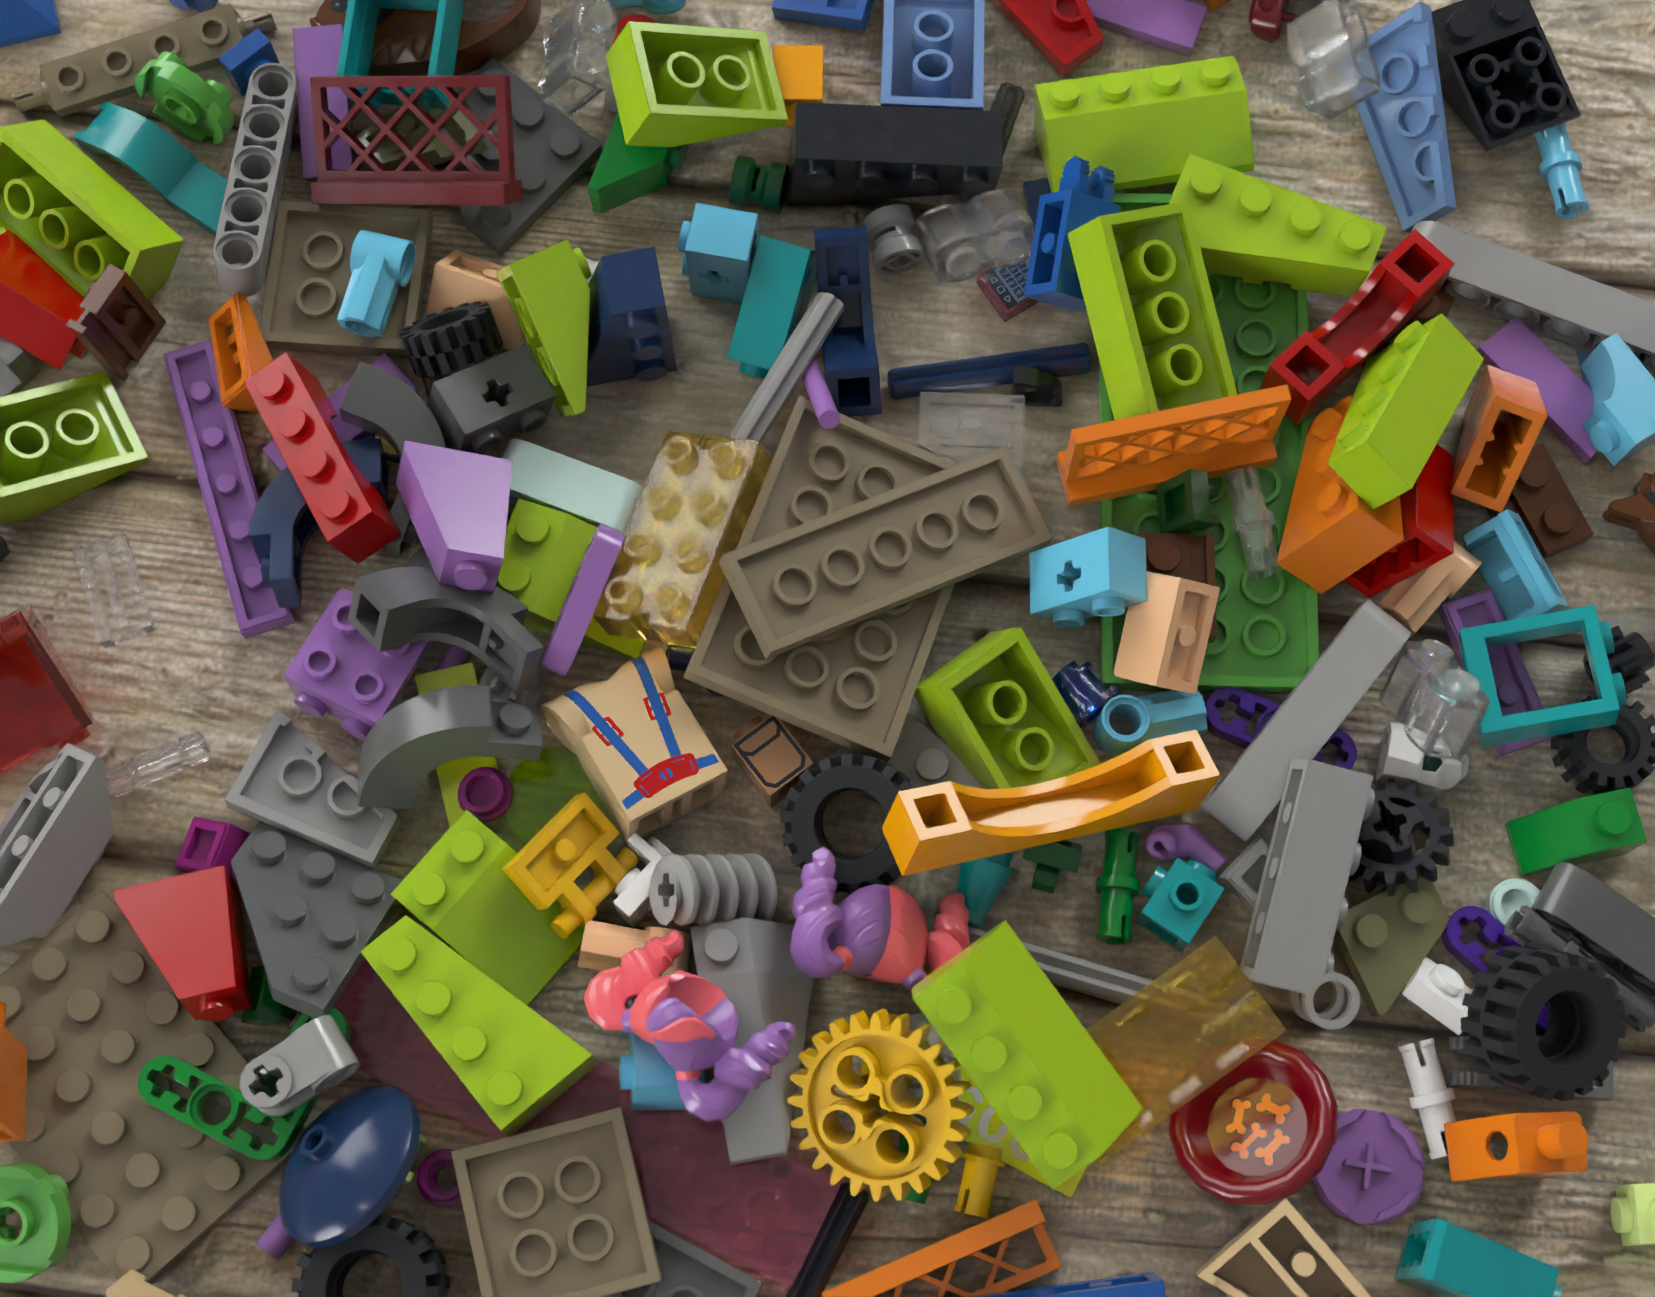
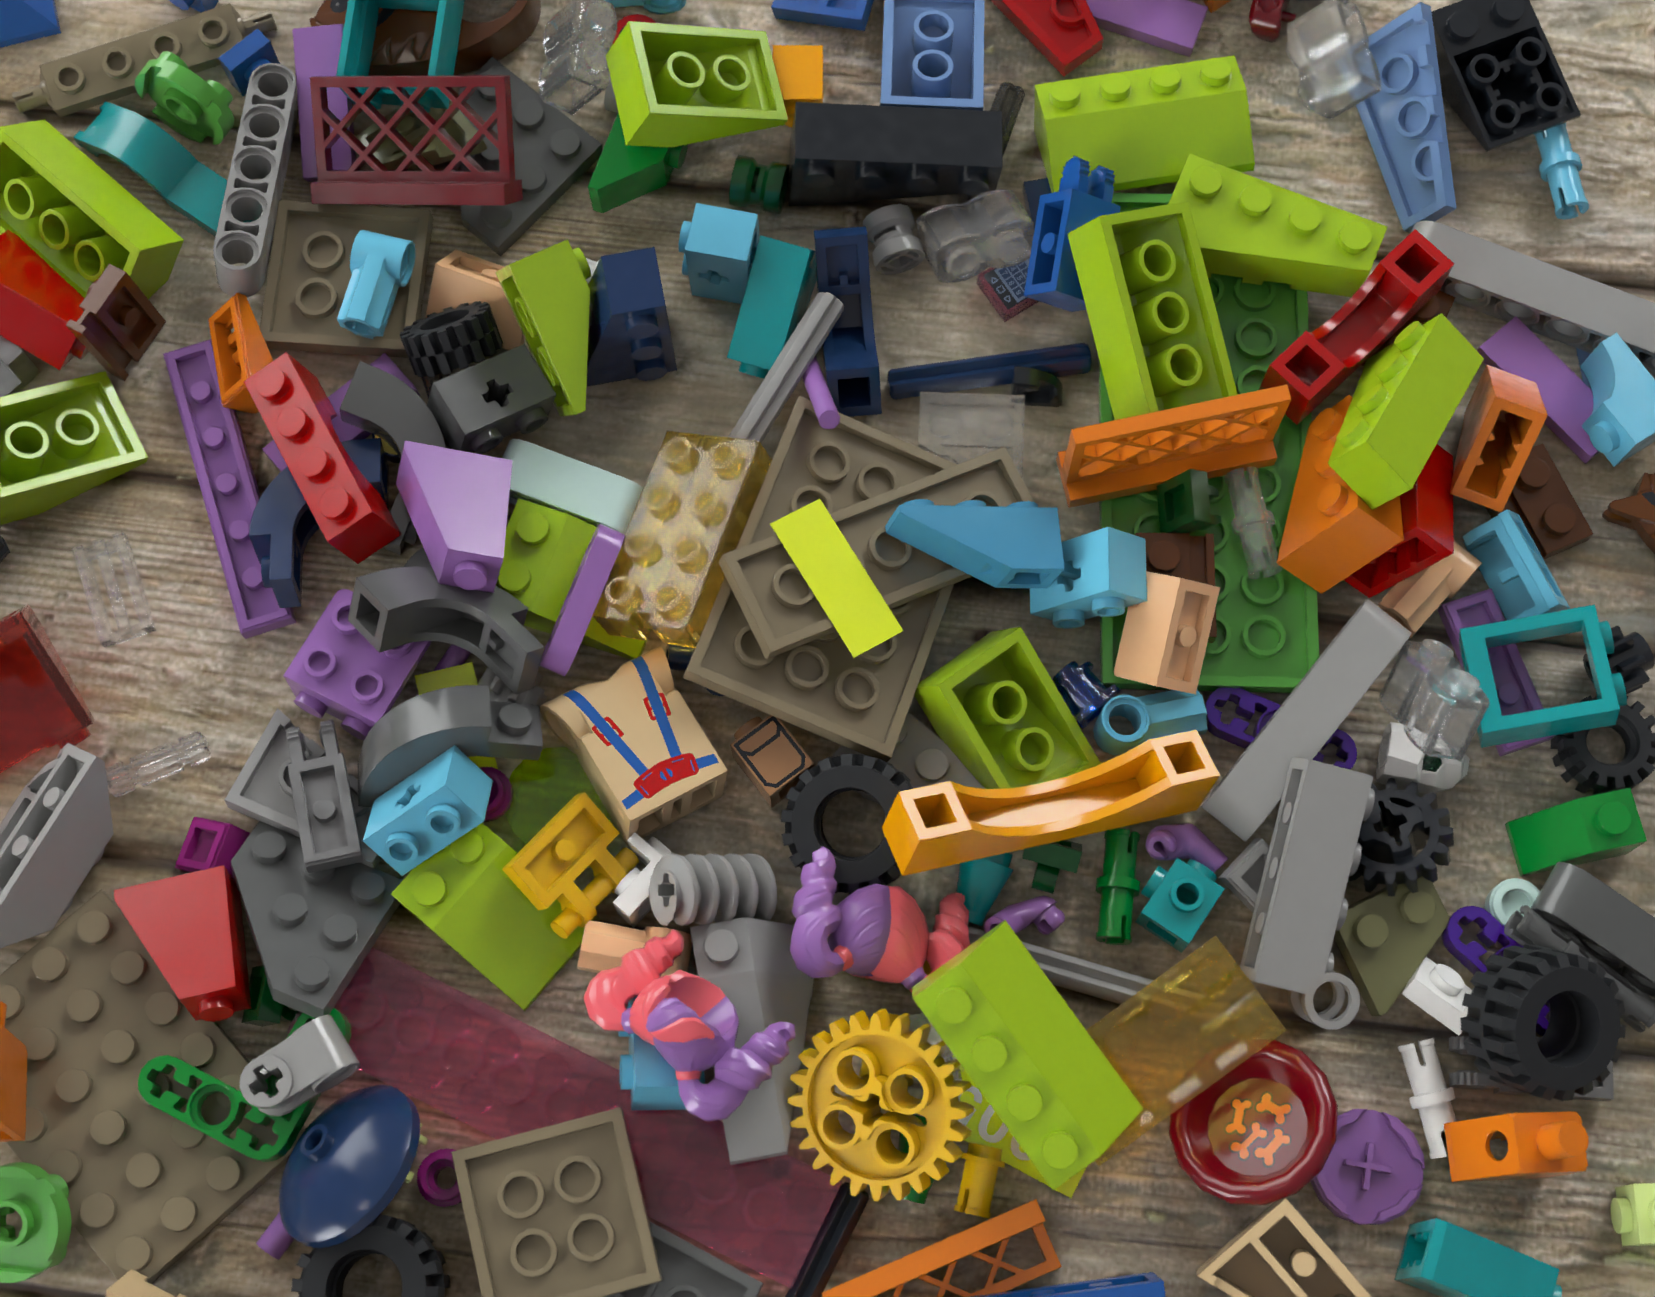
(323, 802): none -> flat silver hinge
(428, 810): none -> medium azure brick
(487, 1036): lime wedge -> none
(836, 577): none -> neon yellow sticker
(992, 543): none -> dark azure slope
(1022, 914): none -> medium lavender arm

